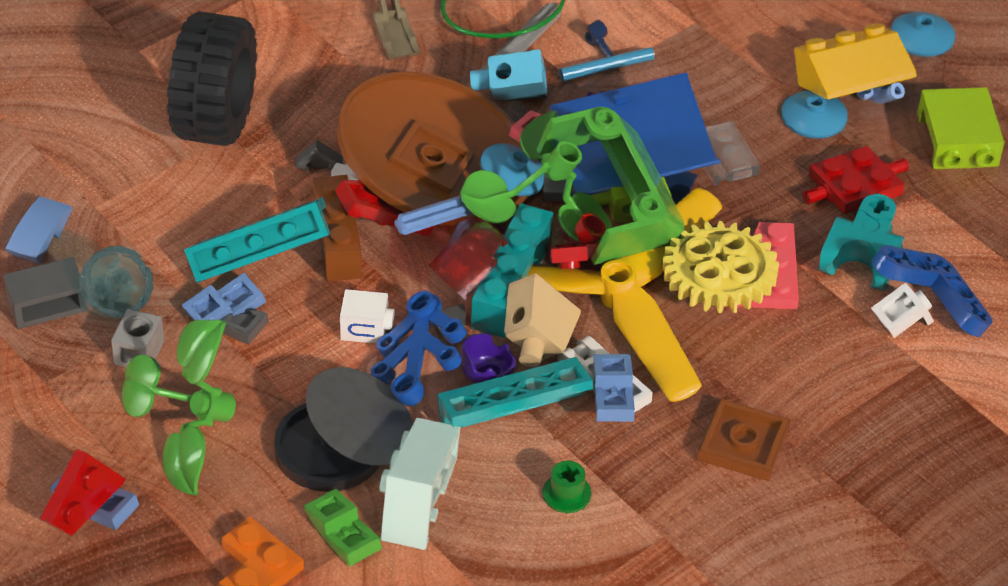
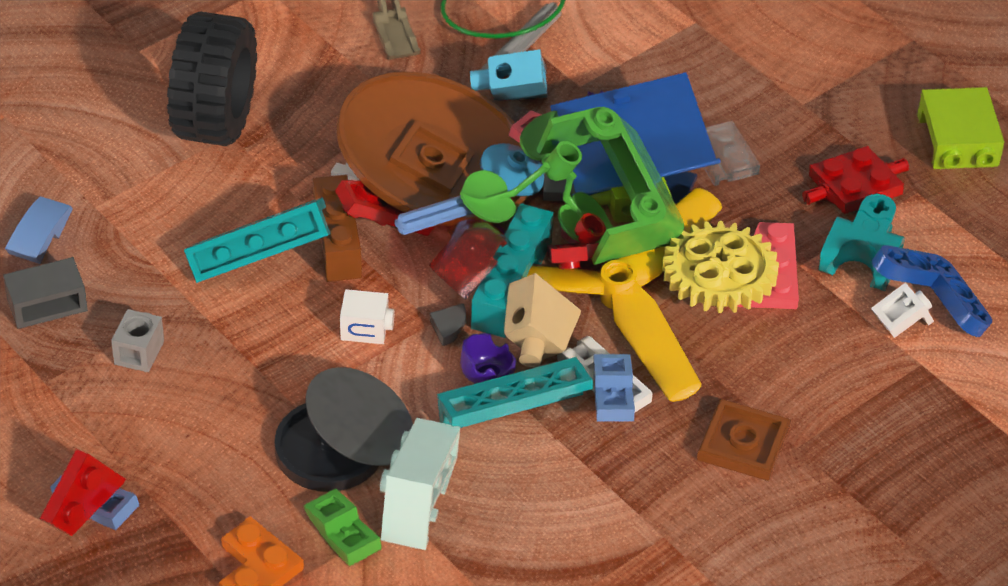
(115, 282): clear light blue cylinder -> none
(195, 352): bright green plant -> none
(234, 298): medium blue slope -> none
(245, 326): dark grey tile -> none
(318, 157): dark grey tile -> none
(422, 310): blue plant -> none
(567, 488): green piece -> none
(595, 35): dark blue hand -> none
(606, 64): dark azure bar -> none
(814, 115): dark azure dish -> none
(853, 62): yellow slope -> none
(883, 93): light blue arm -> none
(924, 33): dark azure dish -> none

